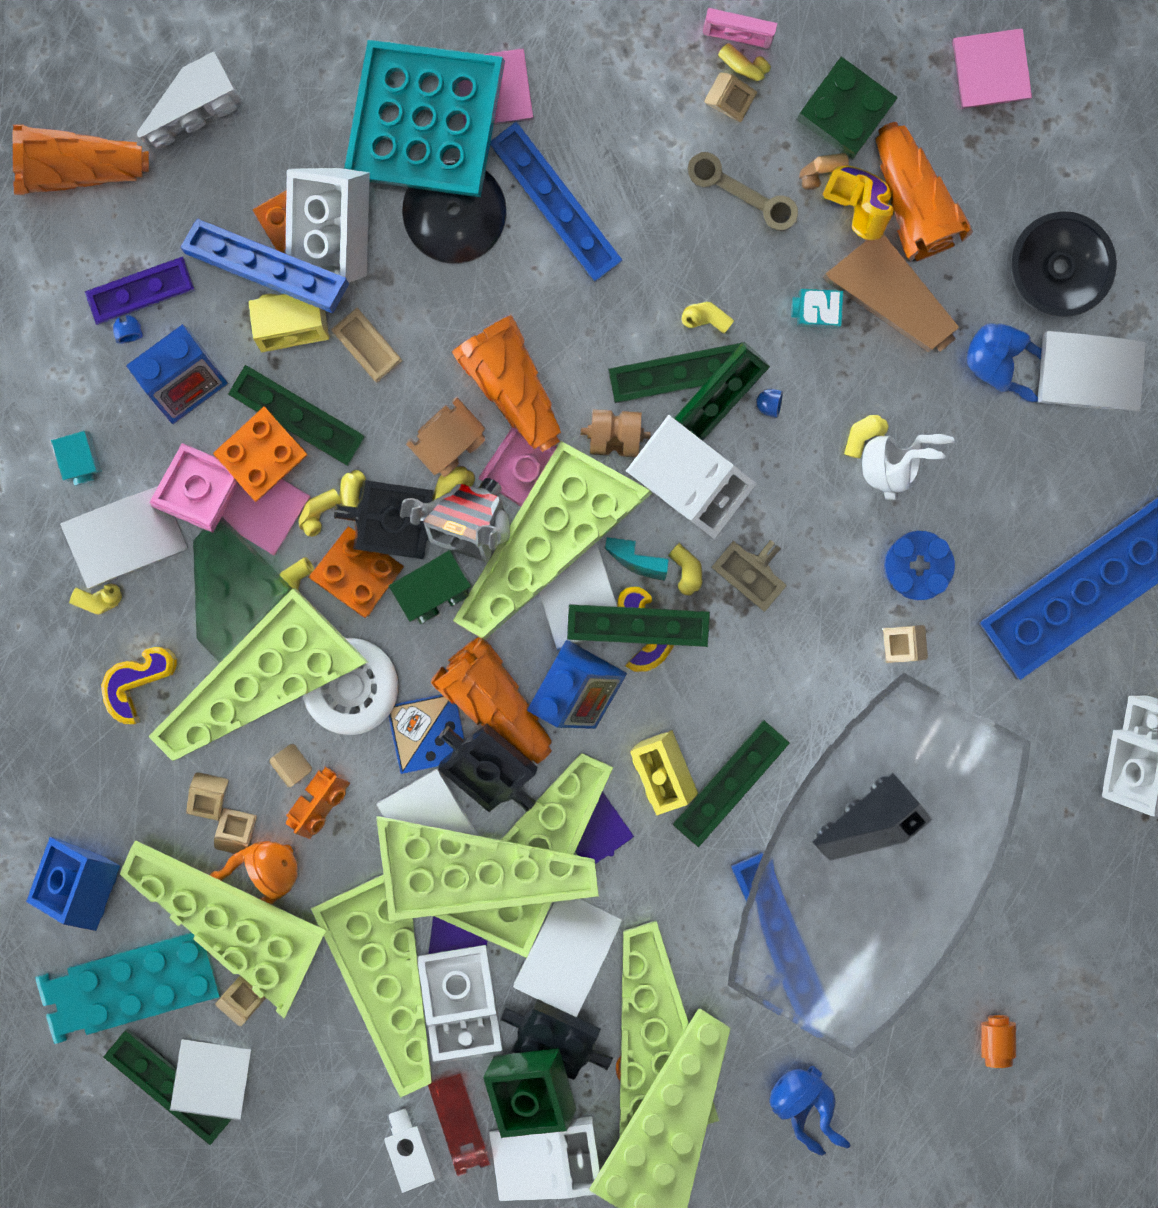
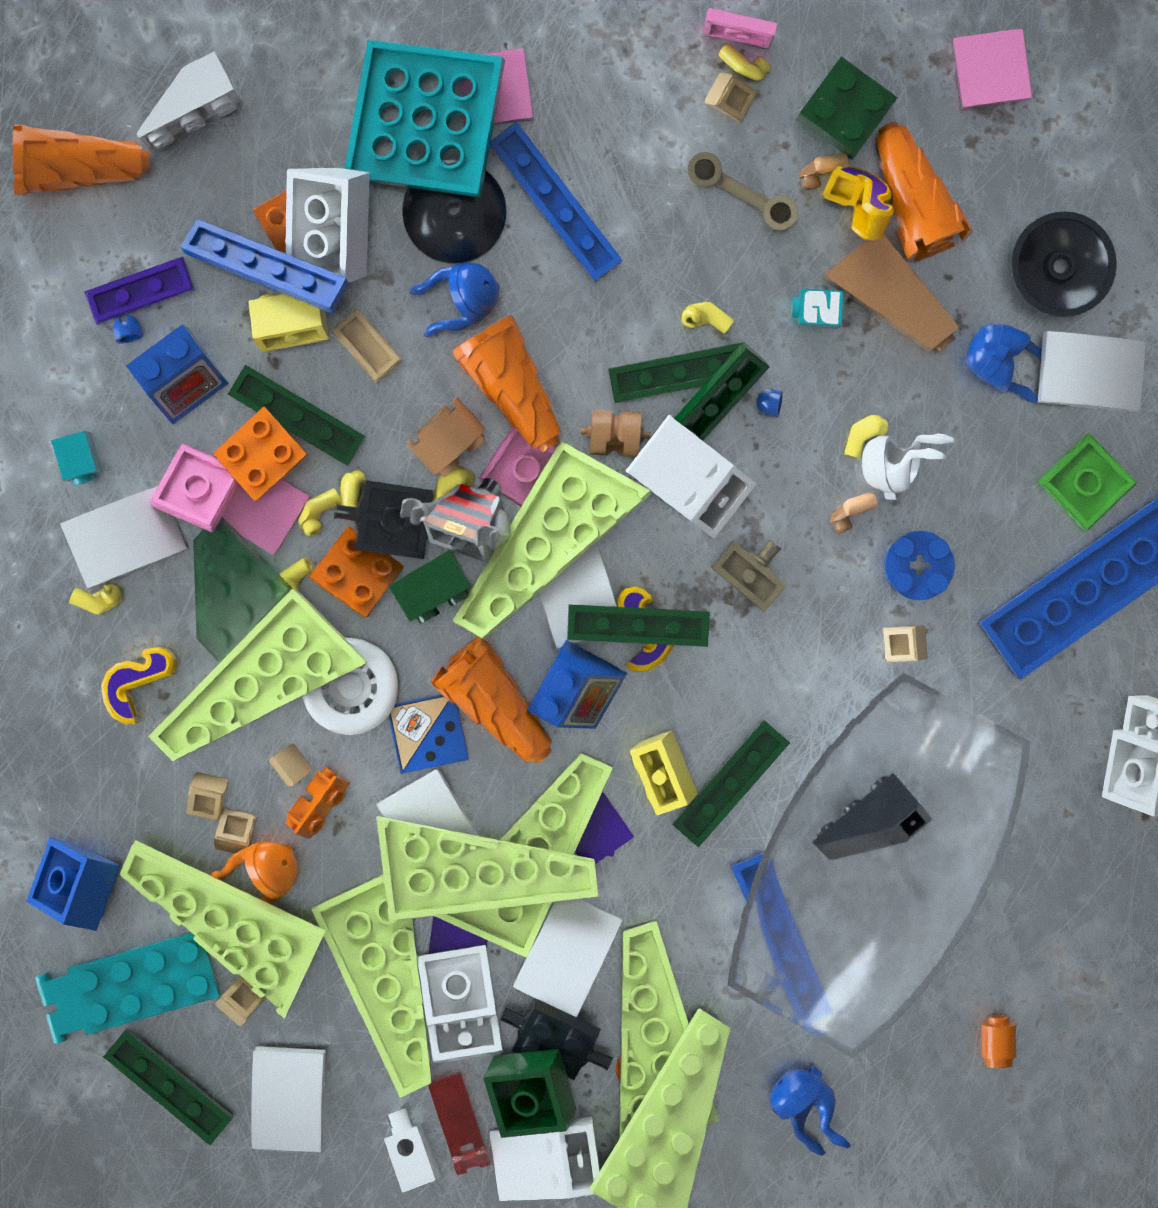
(210, 1079): white tile -> none
(288, 1099): none -> white slope
(472, 291): none -> blue hair
(487, 768): black plate -> none
(645, 566): teal slope -> none
(691, 570): light yellow arm -> none
(850, 508): none -> arm
(1087, 482): none -> bright green tile

